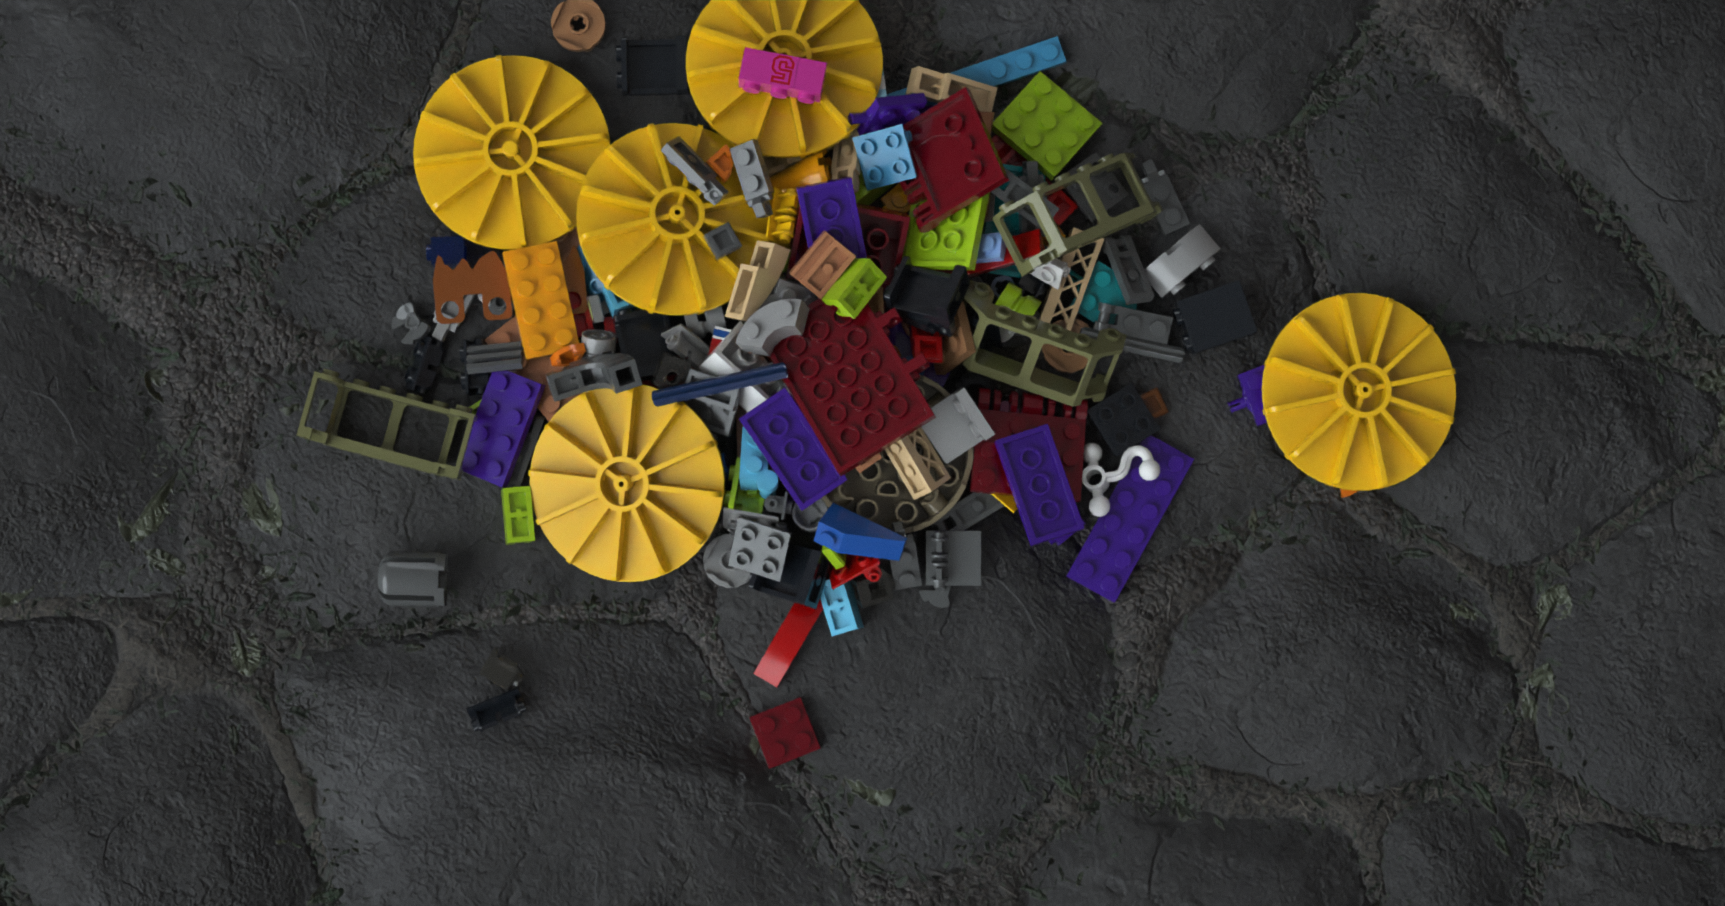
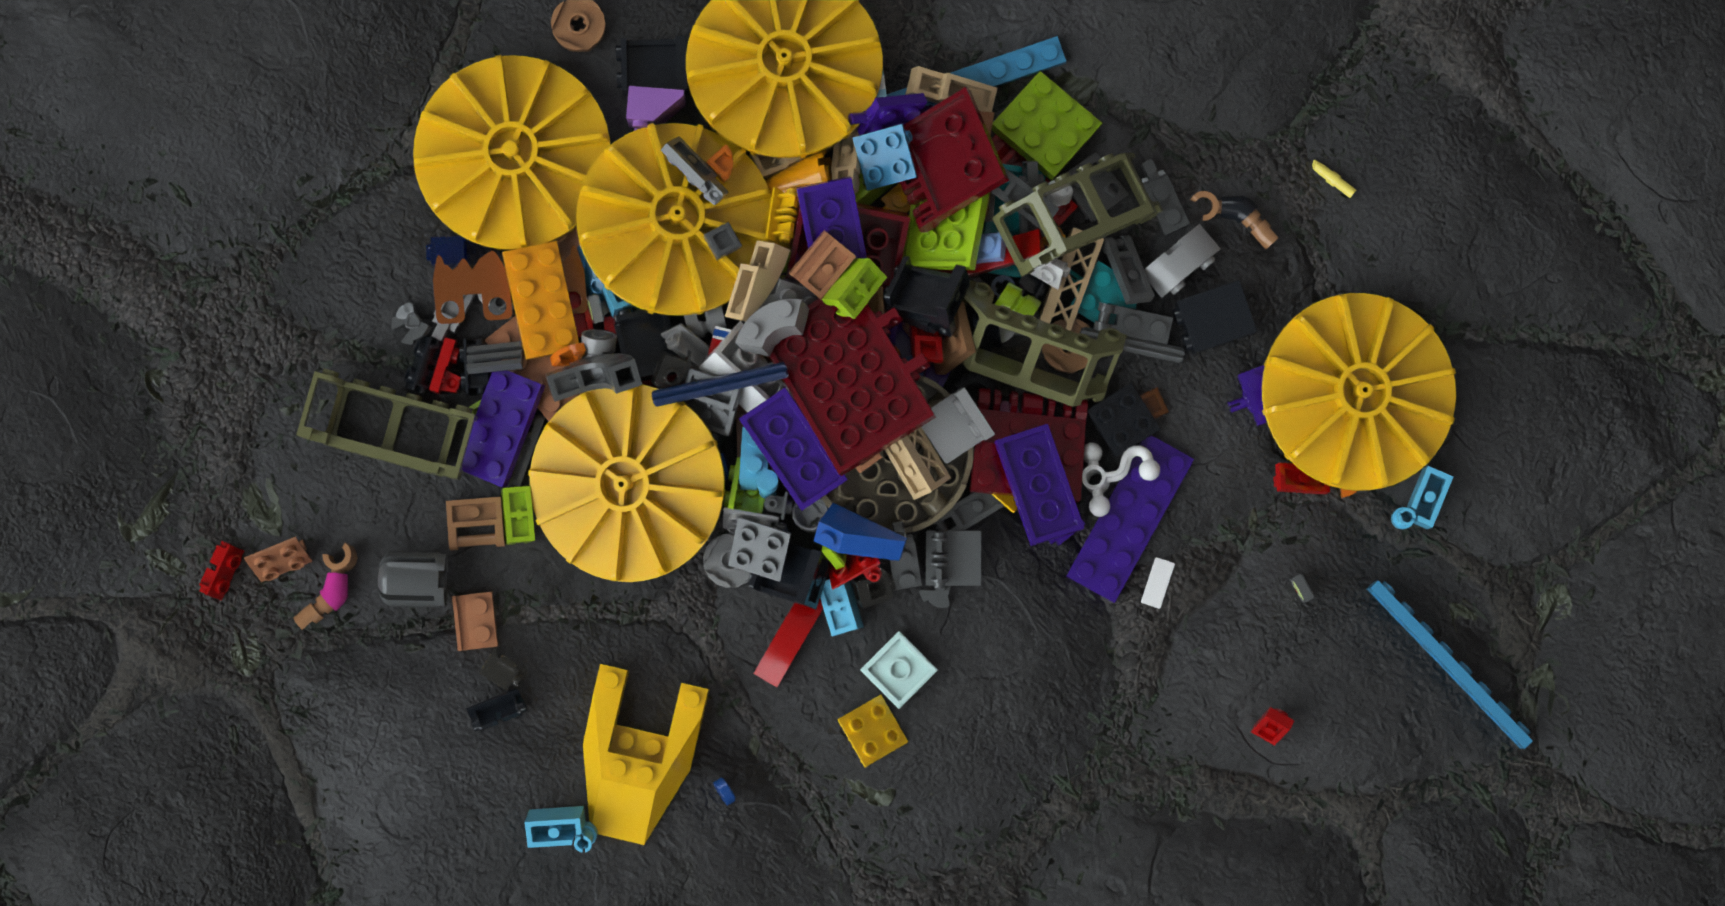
(227, 560): none -> red hinge
(278, 559): none -> nougat hinge
(334, 590): none -> medium nougat piece
(442, 378): none -> red hinge
(475, 514): none -> medium nougat plate
(475, 621): none -> nougat plate
(559, 827): none -> medium azure hinge
(631, 770): none -> yellow wedge
(652, 105): none -> medium lavender slope
(724, 791): none -> blue tile
(753, 177): hinge -> none
(782, 75): dark pink brick -> none
(784, 732): dark red plate -> none
(872, 730): none -> yellow hinge
(898, 669): none -> light aqua plate
(1060, 197): none -> white tile
(1157, 583): none -> white sticker
(1241, 210): none -> piece
(1273, 725): none -> red hinge
(1292, 479): none -> red hinge
(1302, 588): none -> dark grey tile
(1333, 178): none -> light yellow piece
(1424, 501): none -> medium azure hinge
(1457, 671): none -> dark azure plate

